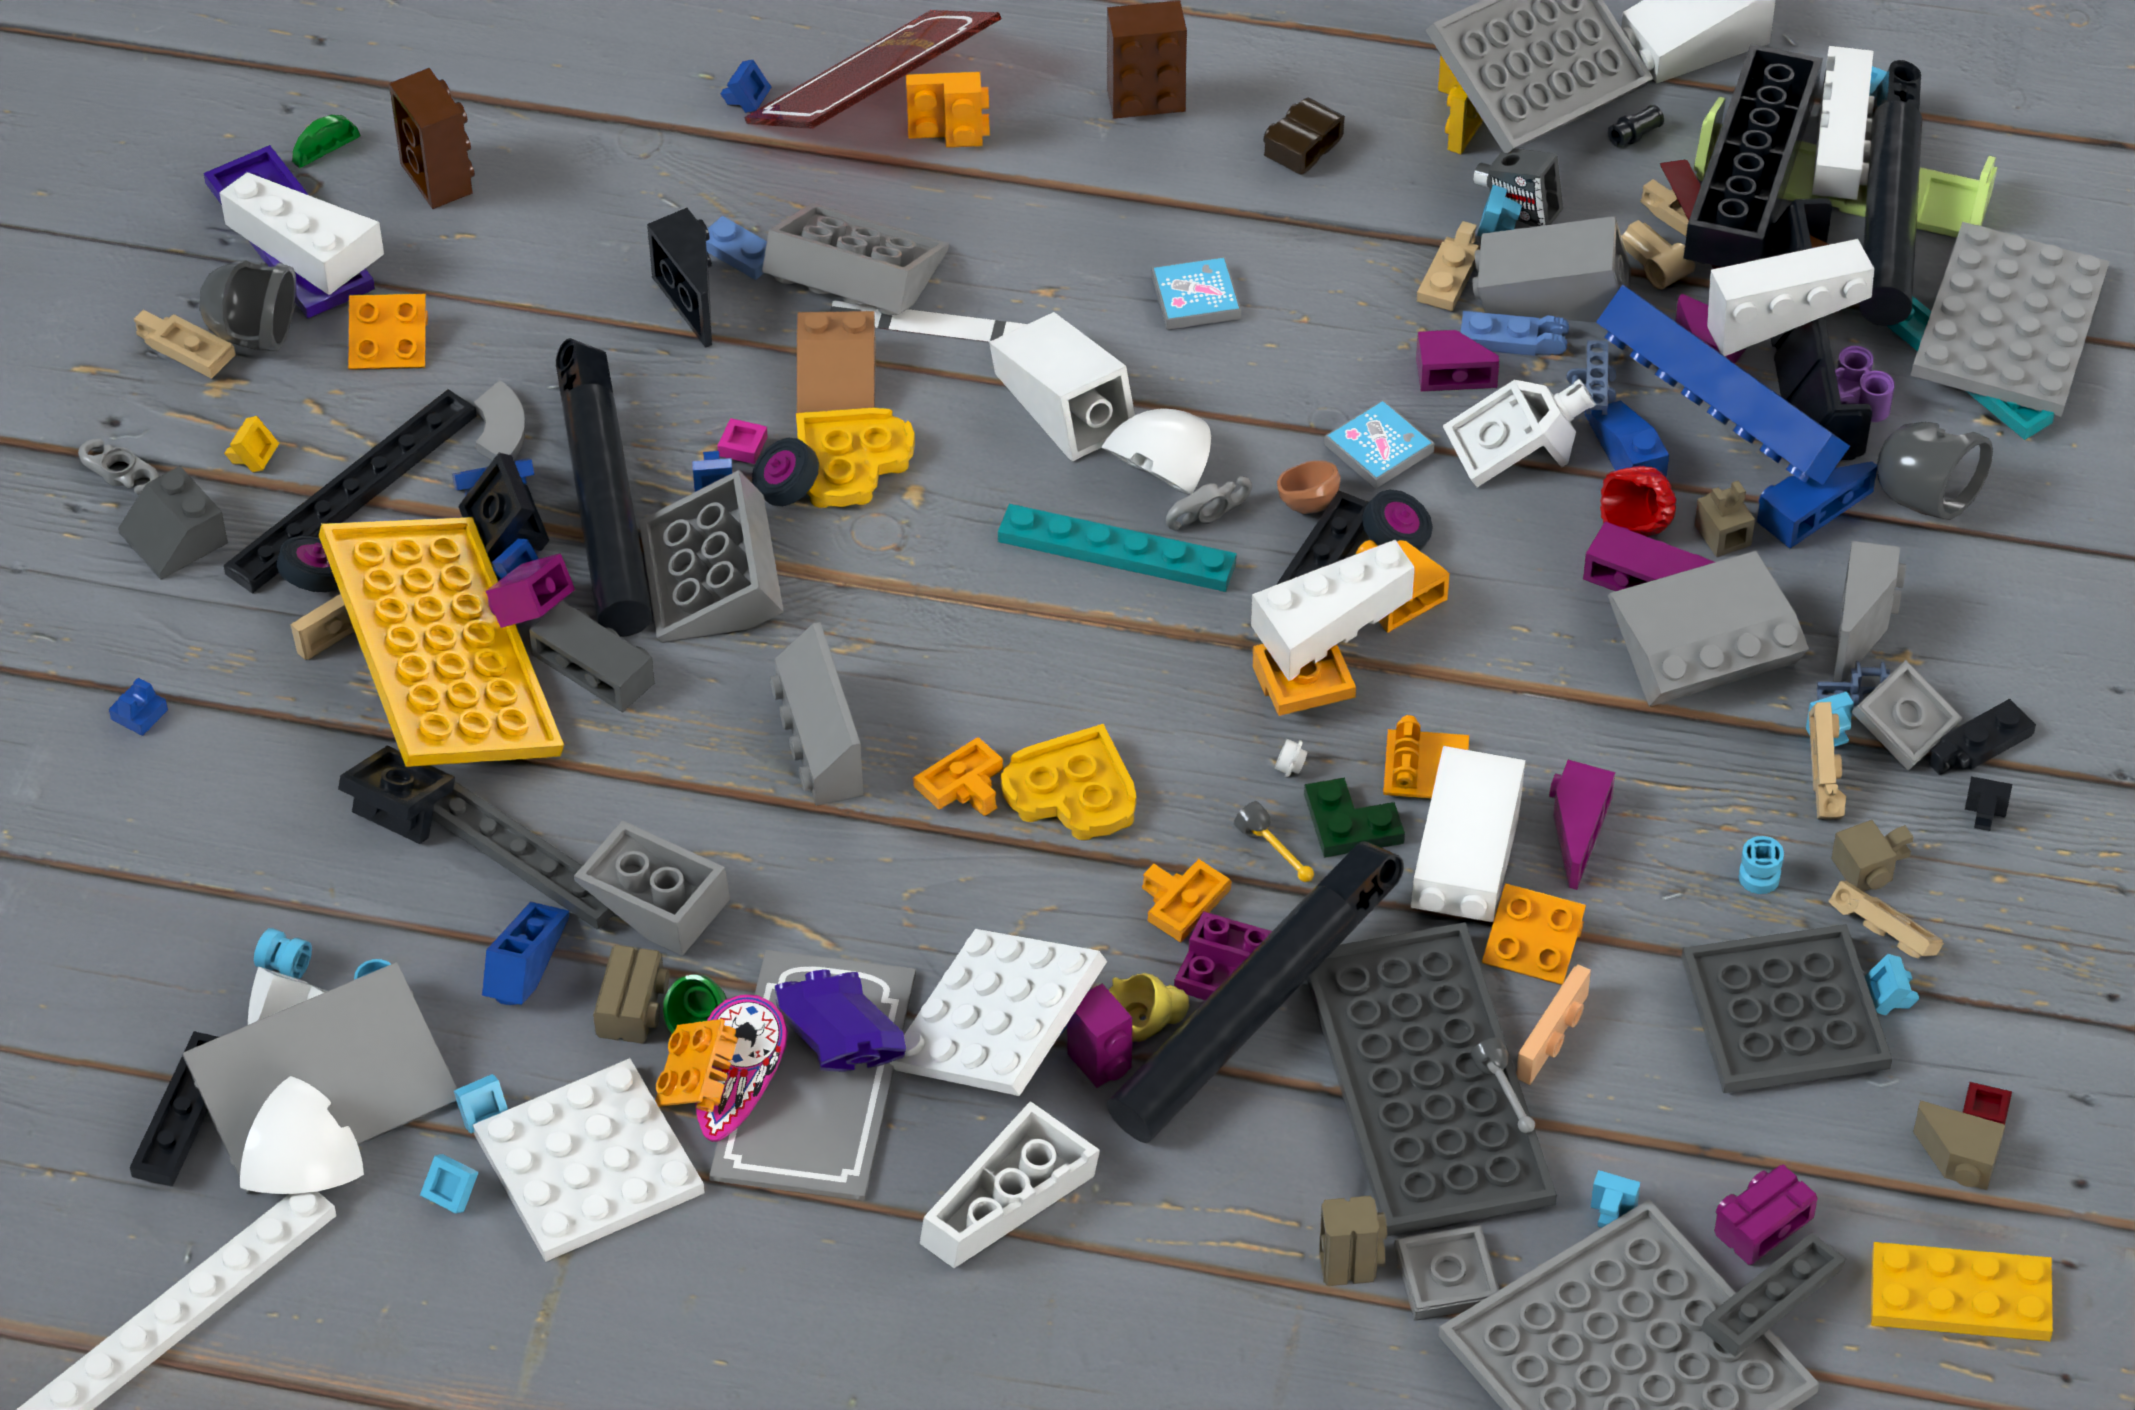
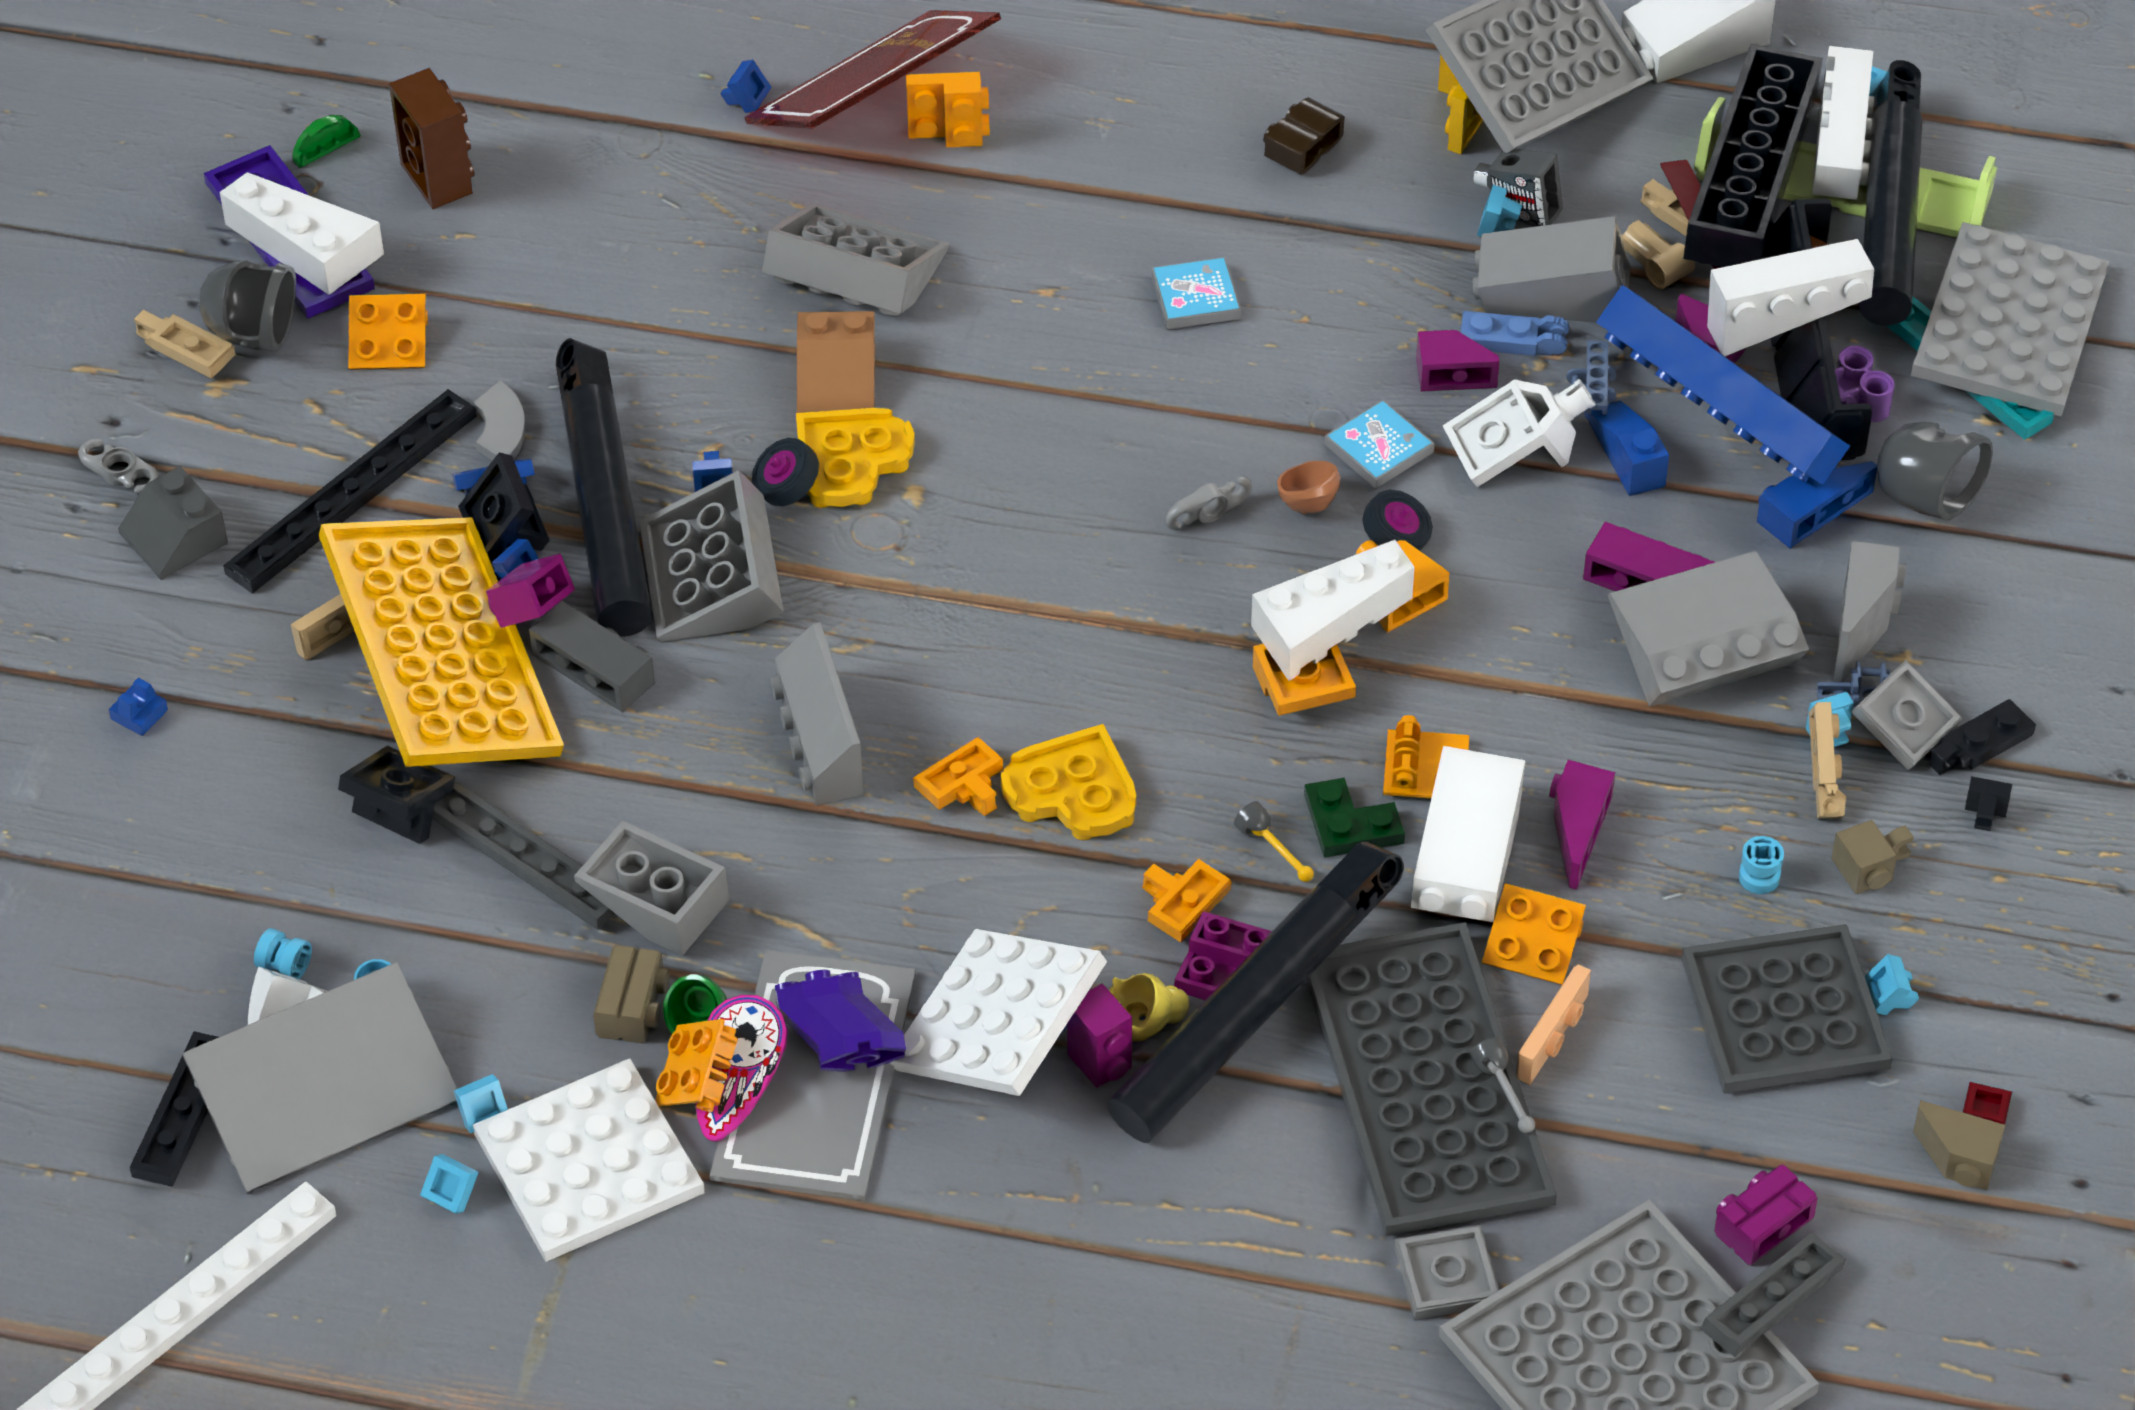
(252, 445): yellow tile -> none
(298, 1144): white brick -> none
(306, 564): black wheel -> none
(522, 953): blue slope -> none
(681, 268): black slope -> none
(737, 247): medium blue plate -> none
(742, 441): dark pink plate -> none
(934, 323): white sticker -> none
(1009, 1183): white wedge -> none
(1064, 383): white slope -> none
(1117, 547): teal plate -> none
(1146, 59): reddish brown brick -> none
(1165, 444): white brick -> none
(1291, 757): white plate -> none
(1330, 537): black plate -> none
(1351, 1240): dark tan brick -> none
(1450, 269): tan hinge -> none
(1613, 1196): medium azure tile -> none
(1632, 127): black pin -> none
(1638, 500): red hair -> none
(1725, 520): dark tan brick -> none
(1884, 919): tan hinge -> none
(1961, 1291): yellow plate -> none

